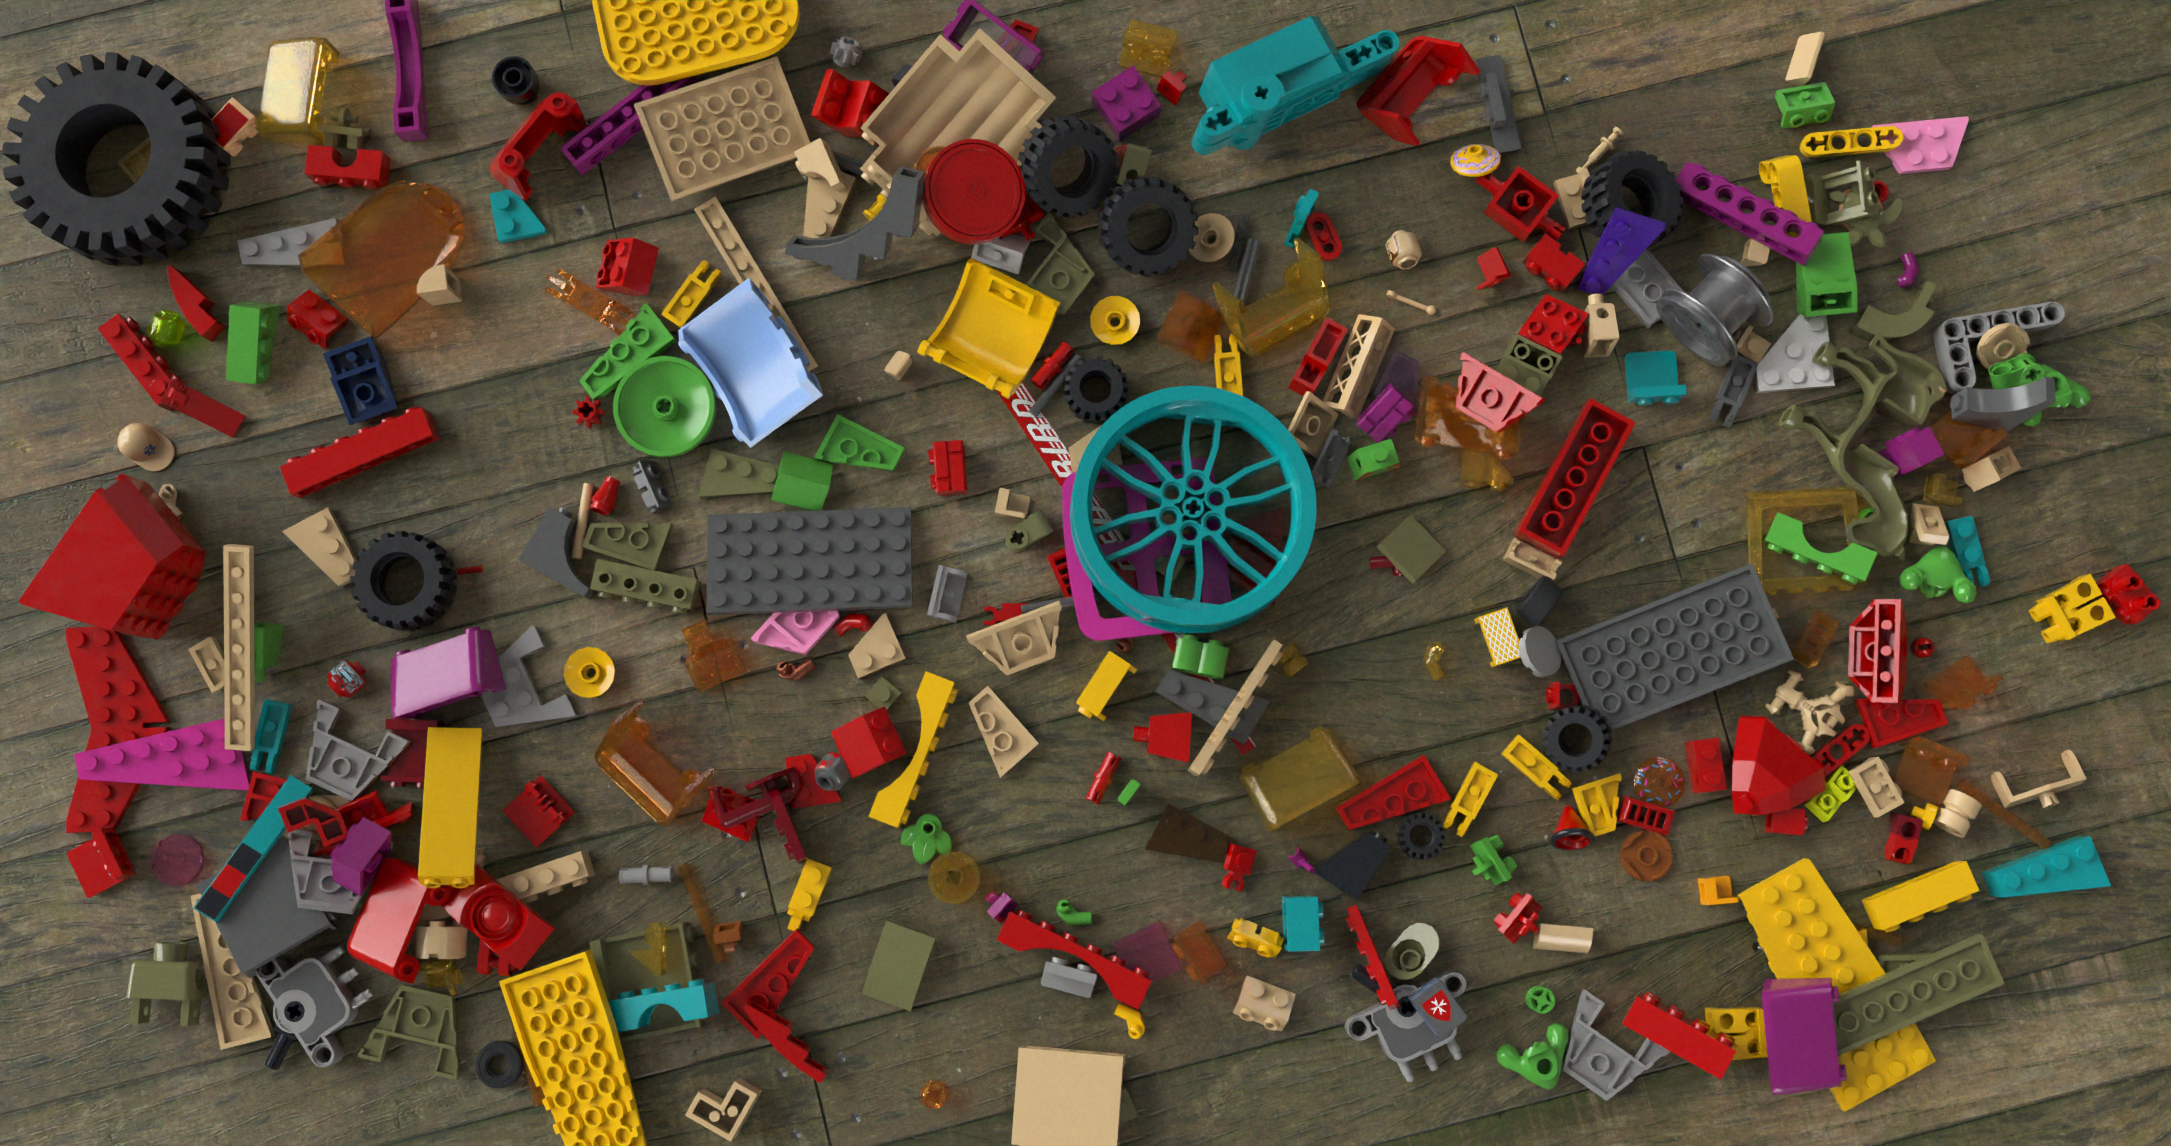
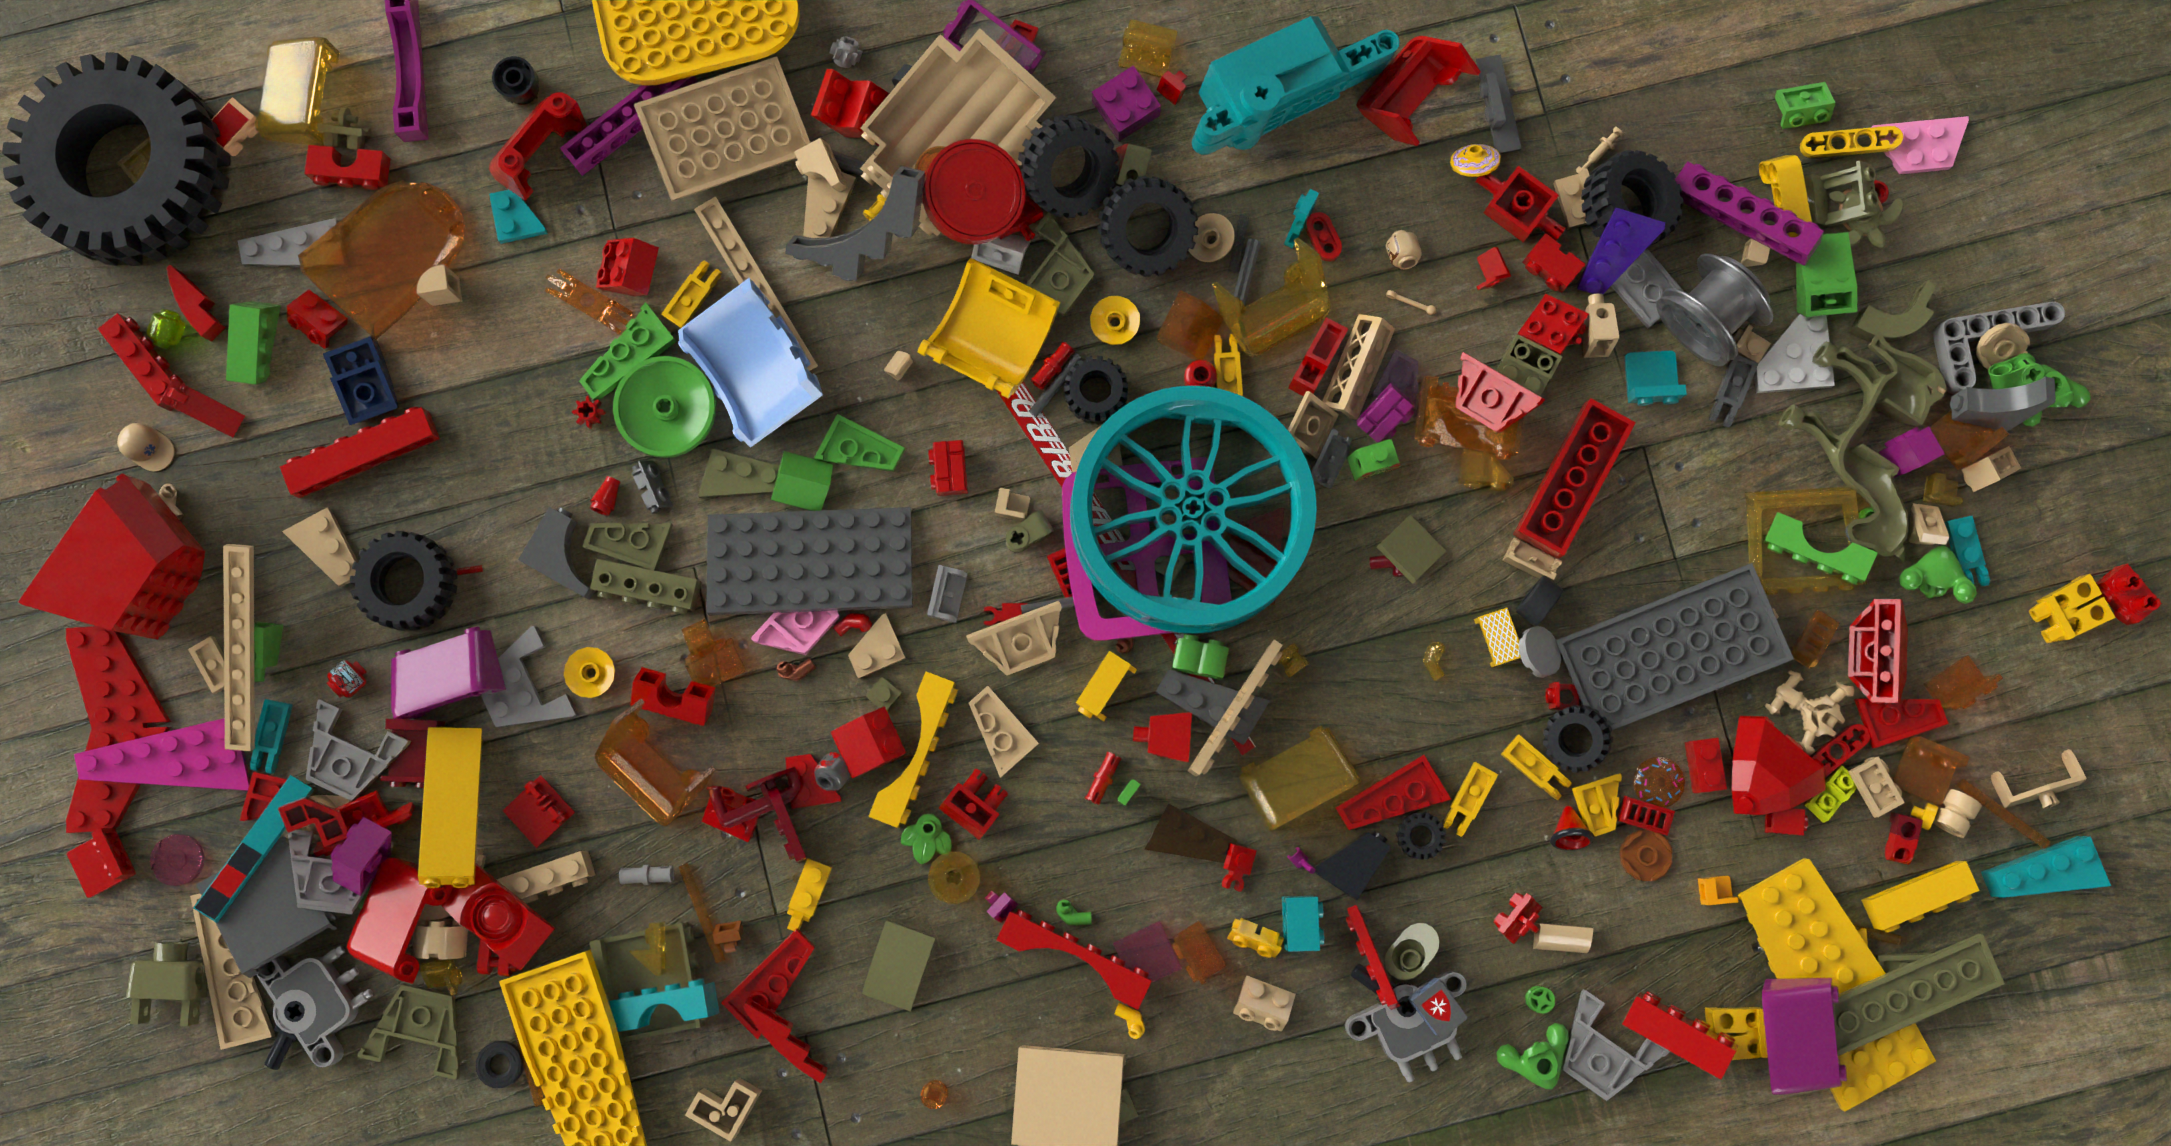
(582, 521): tan bar -> none
(692, 706): none -> red arch
(971, 811): none -> red brick
(1068, 978): light grey bracket -> none
(1200, 368): none -> red head
(1489, 862): bright green hips -> none
(1804, 58): tan slope -> none
(1911, 271): magenta arm -> none
(1922, 653): red hinge -> none

